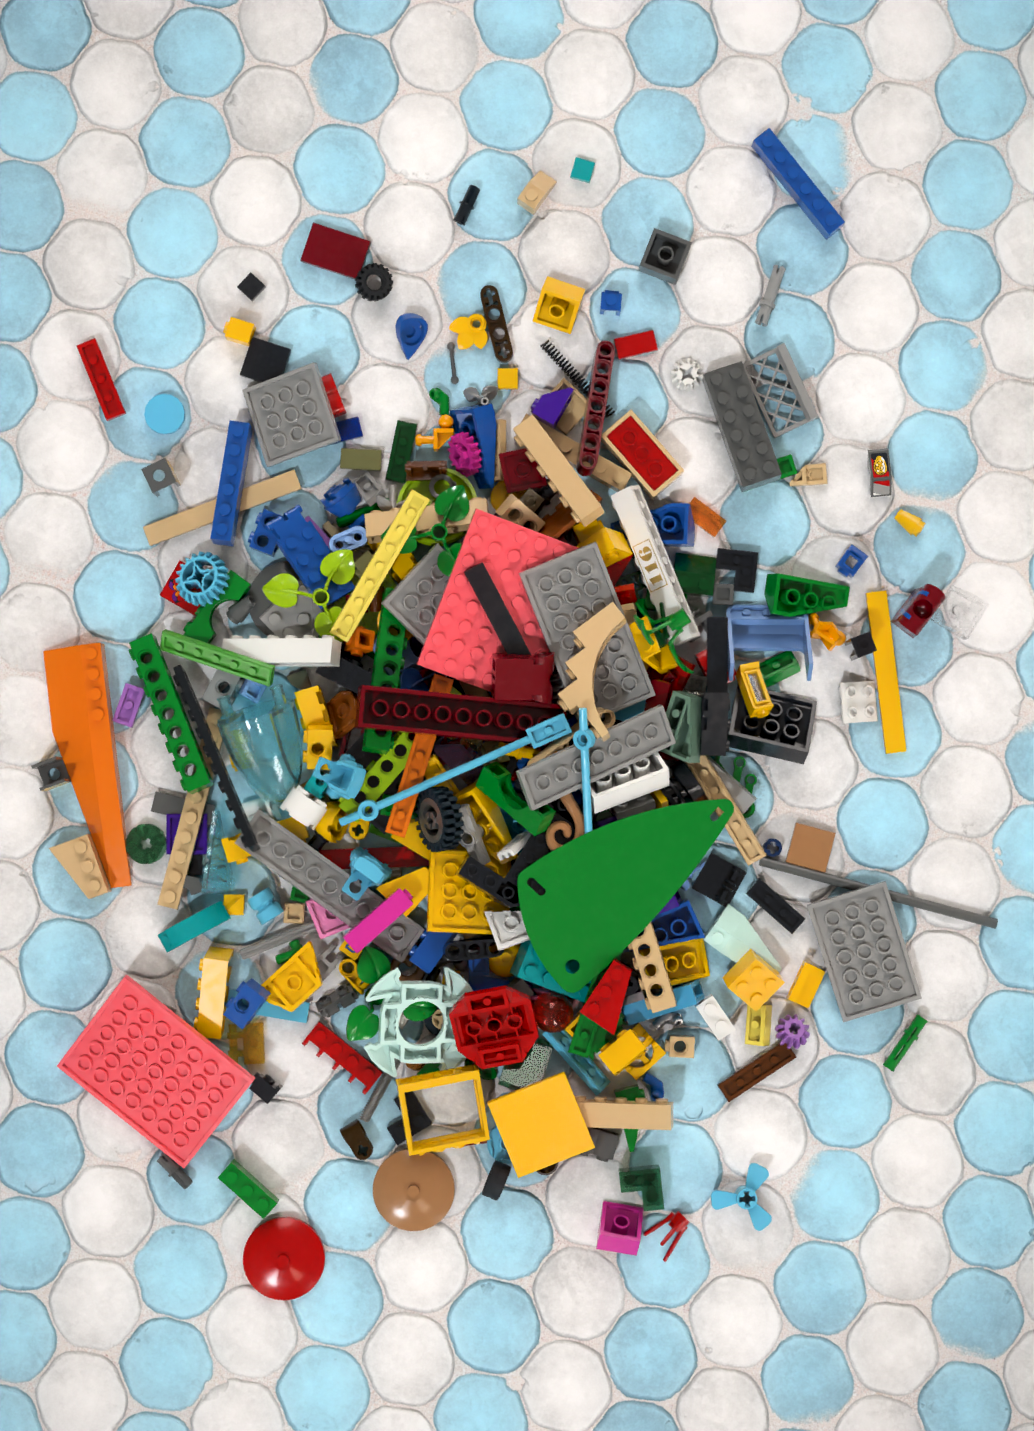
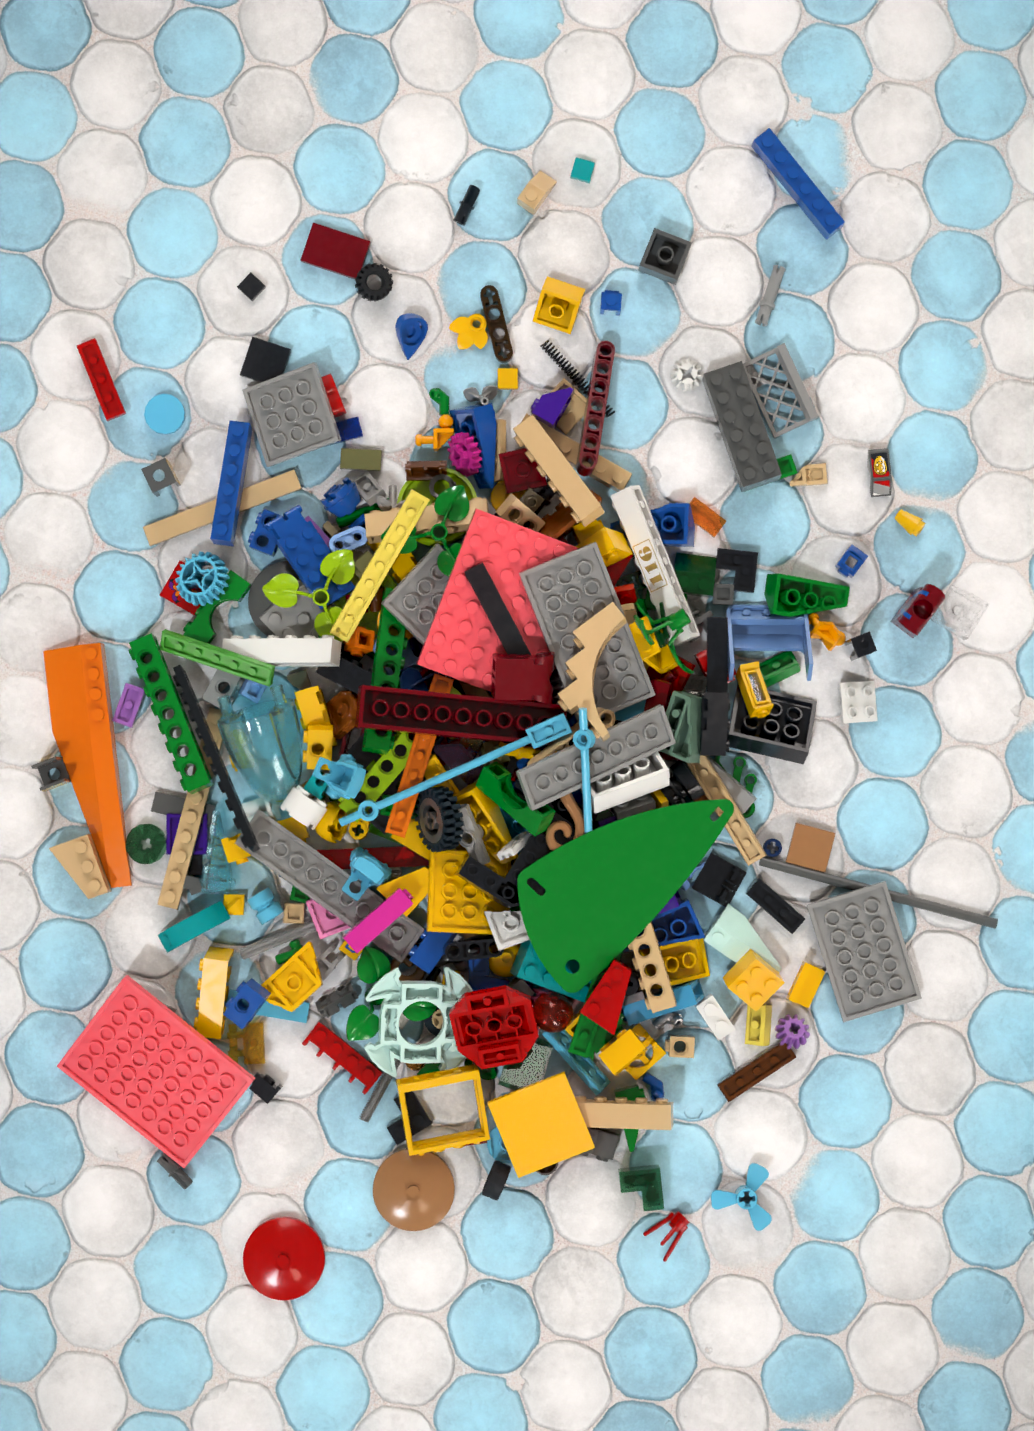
(239, 331): yellow brick -> none
(240, 610): dark grey cone -> none
(248, 1188): green brick -> none
(317, 841): black bush -> none
(352, 976): yellow piece -> none
(355, 1136): dark brown piece -> none
(401, 451): dark green tile -> none
(454, 379): dark grey hinge -> none
(620, 1228): dark pink slope -> none
(635, 344): red tile -> none
(641, 454): red brick -> none
(886, 672): yellow tile -> none
(919, 1022): green pin -> none

